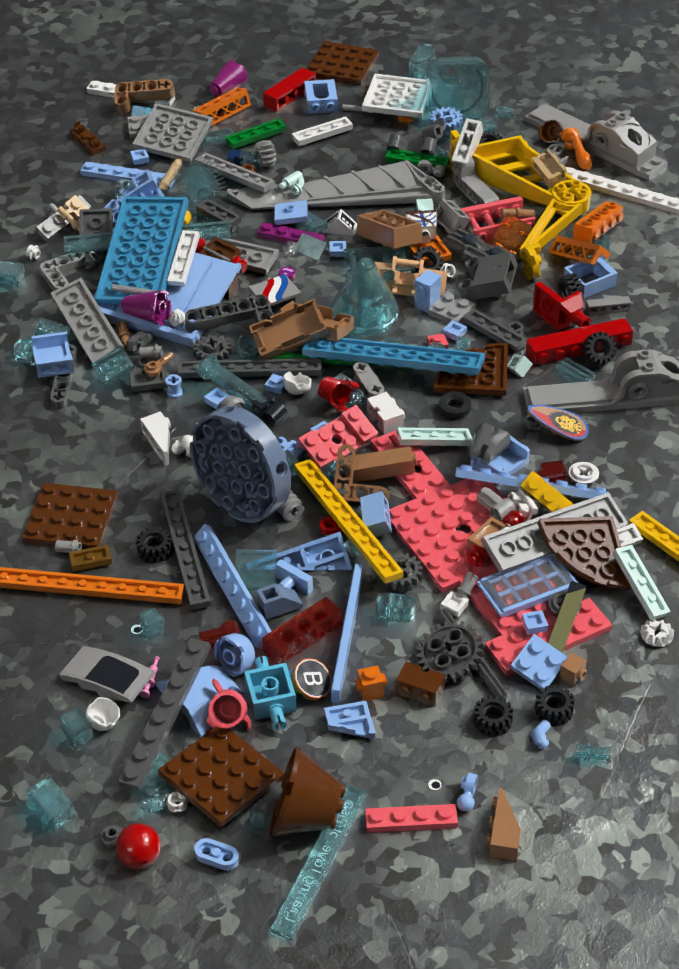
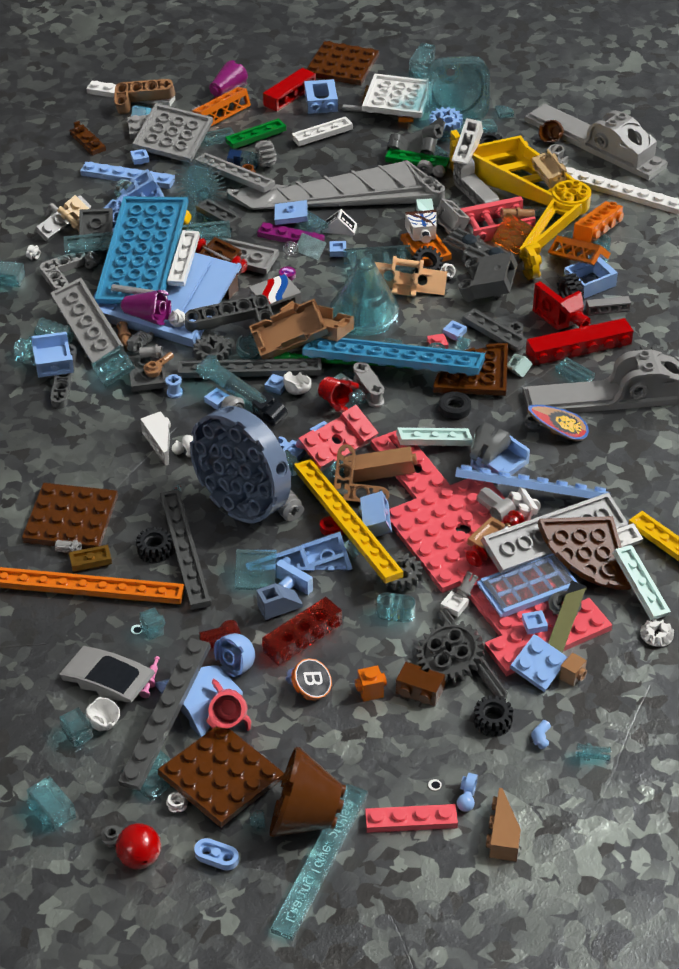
(154, 805): clear light blue arm -> none
(168, 178): tan piece -> none
(232, 585): light blue plate -> none
(270, 692): medium azure brick -> none
(294, 181): light aqua plant -> none
(346, 637): light blue tile -> none
(350, 719): light blue wing -> none
(386, 411): white brick -> none
(389, 229): medium nougat brick -> none
(427, 290): light blue brick -> none
(450, 308): light grey plate -> none
(544, 493): yellow plate -> none
(553, 471): clear red brick -> none
(554, 695): black tyre -> none
(574, 142): orange piece -> none
(584, 468): white gear -> none
(609, 348): black tyre -> none

